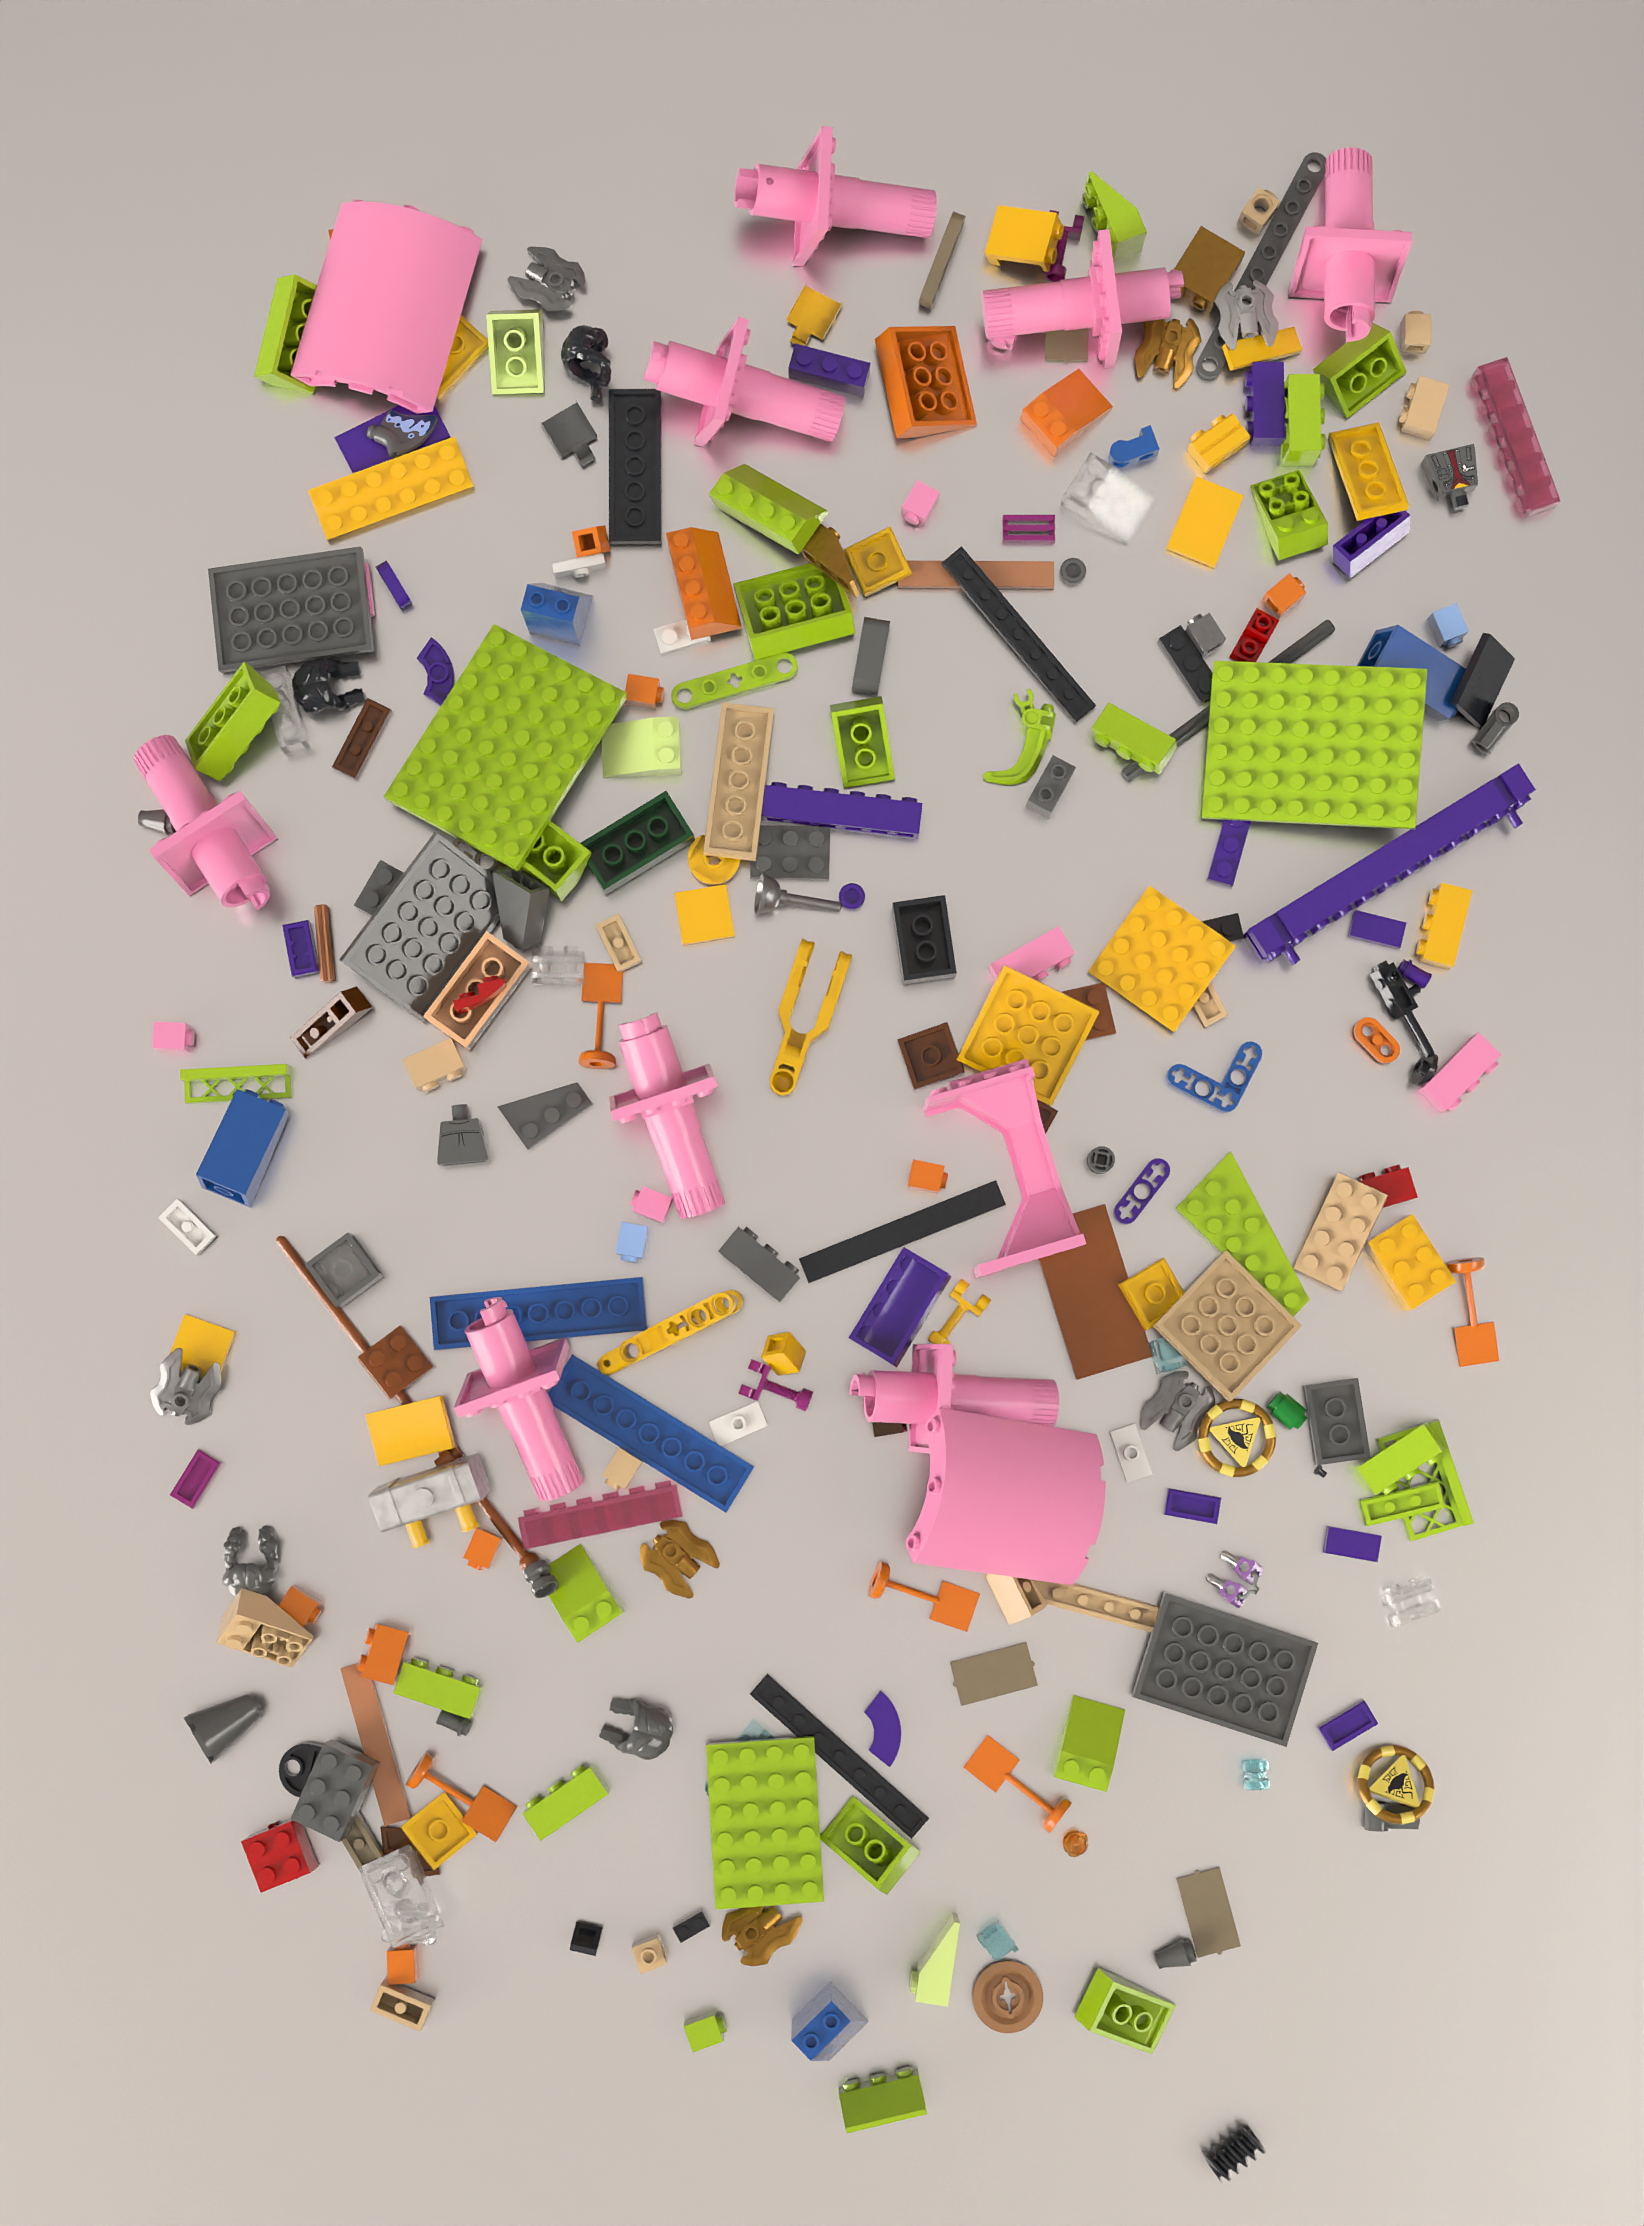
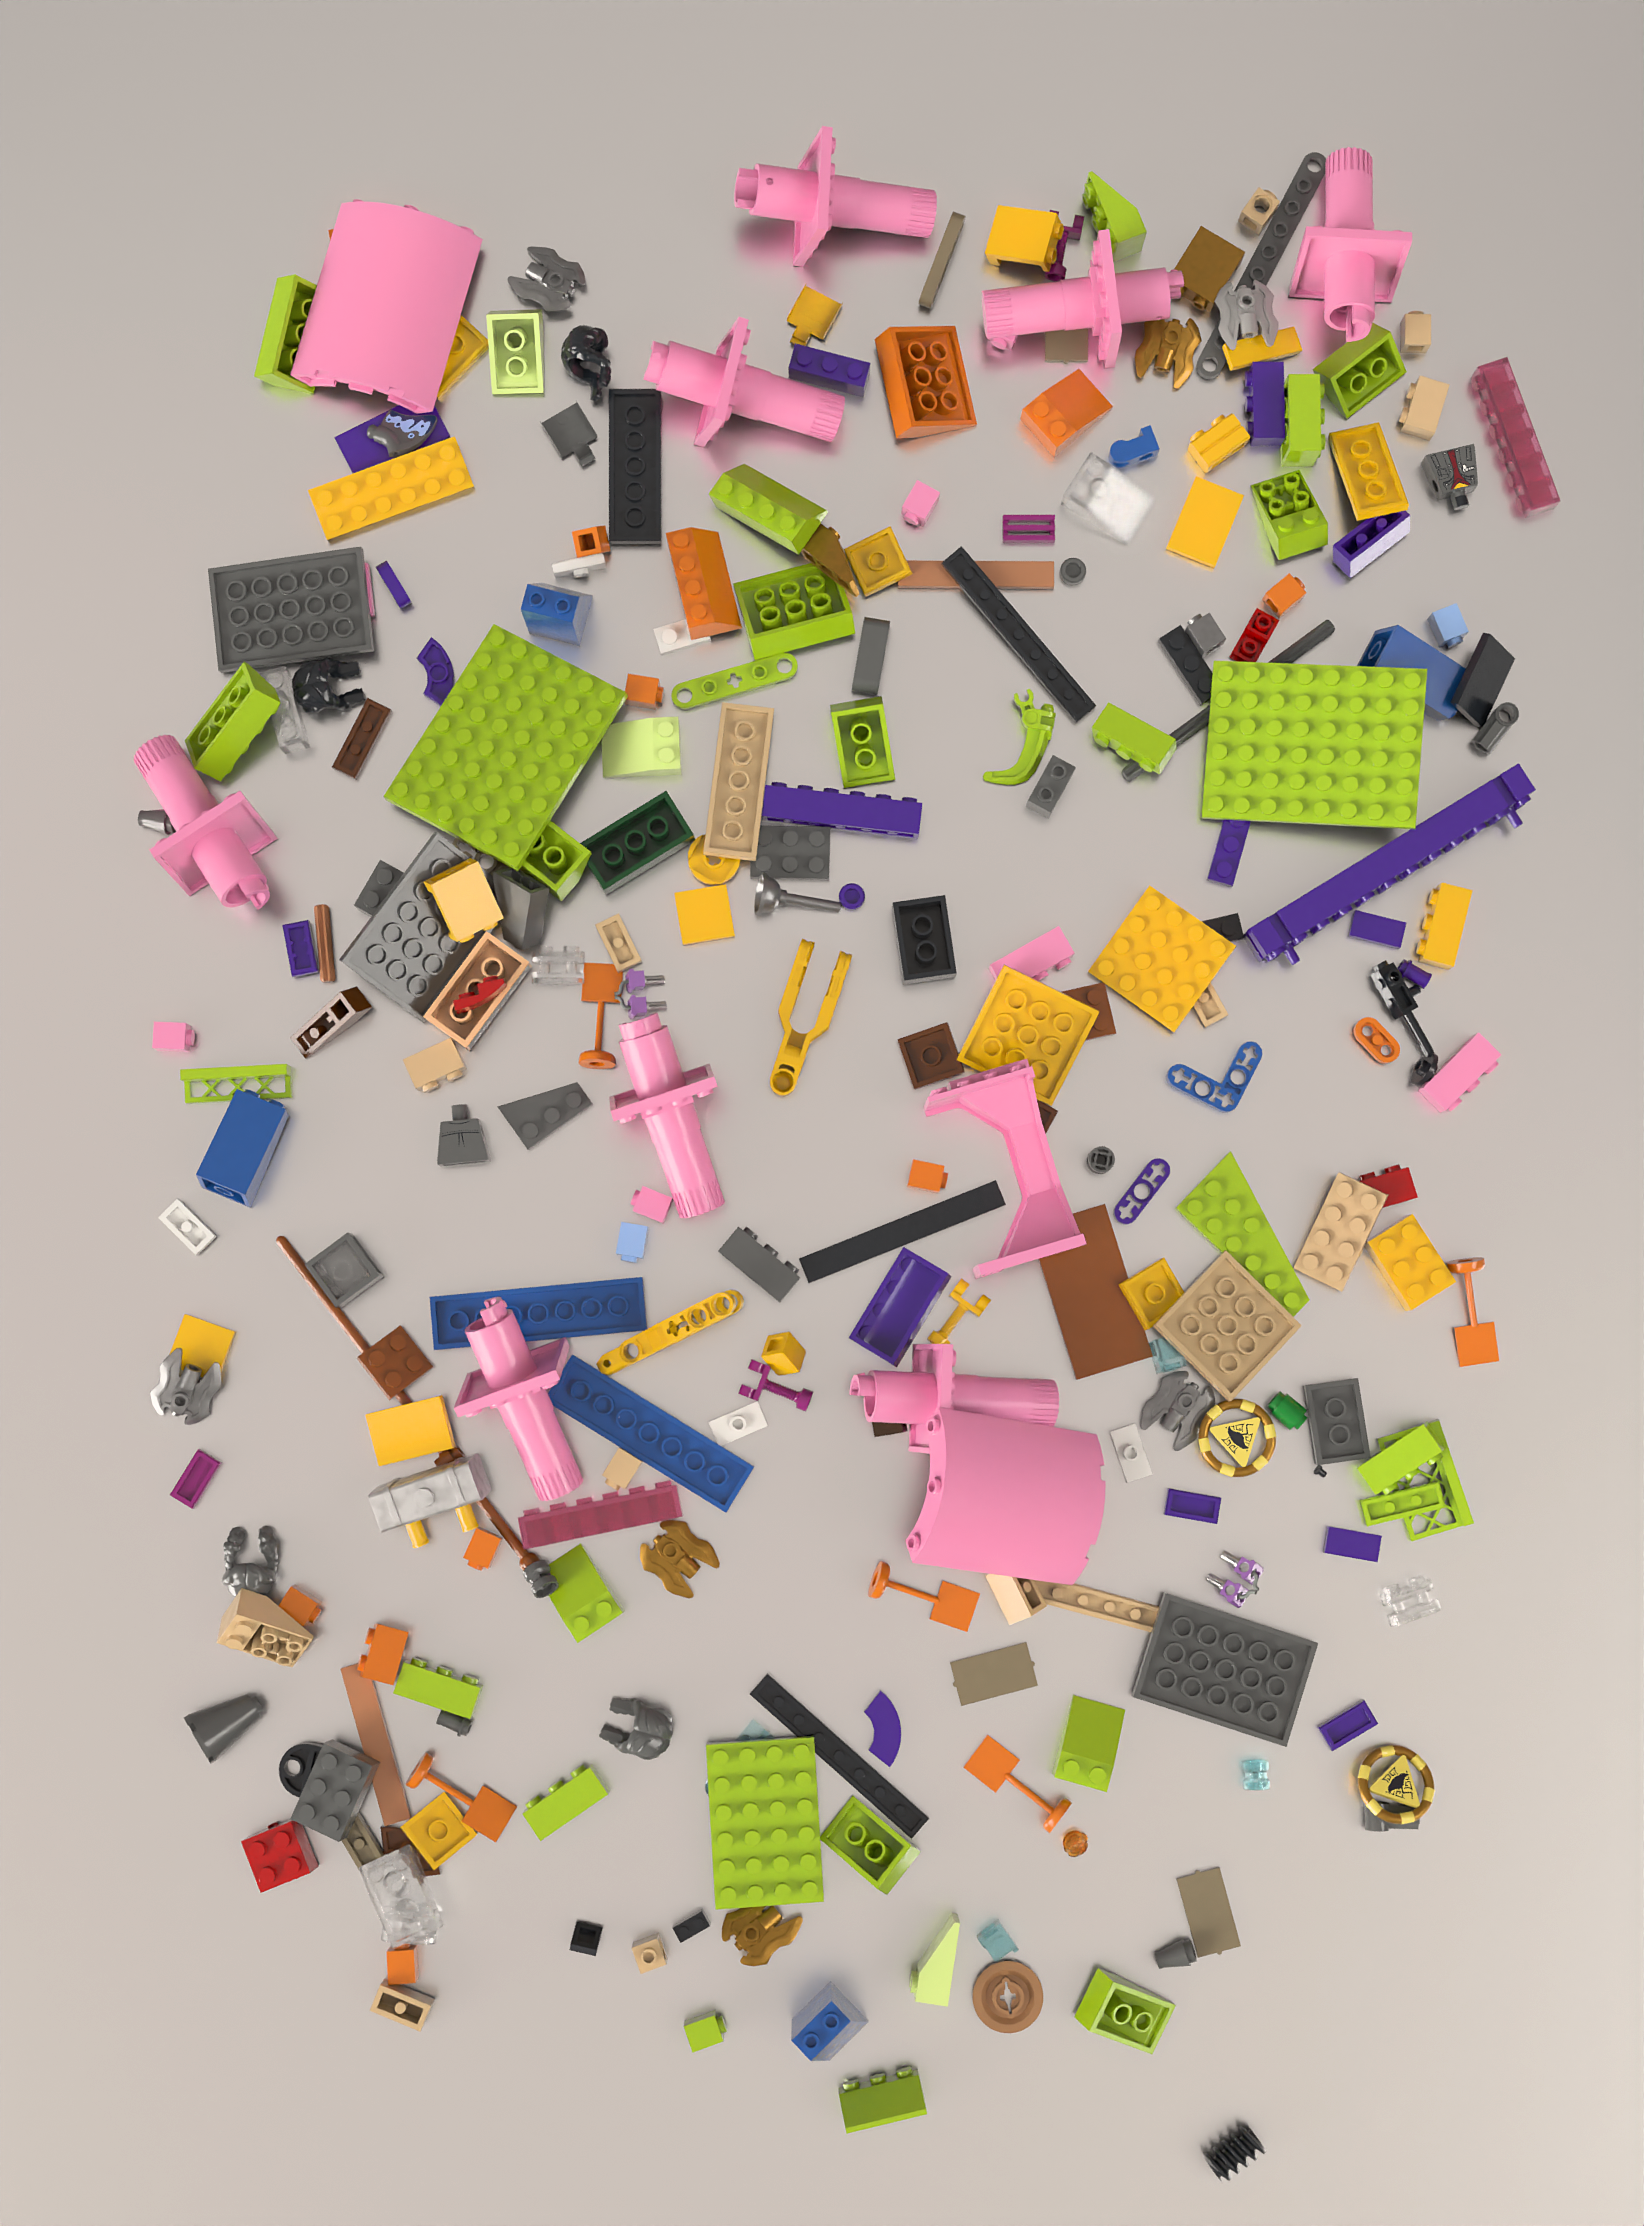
(465, 900): none -> yellow panel
(637, 1005): none -> piece

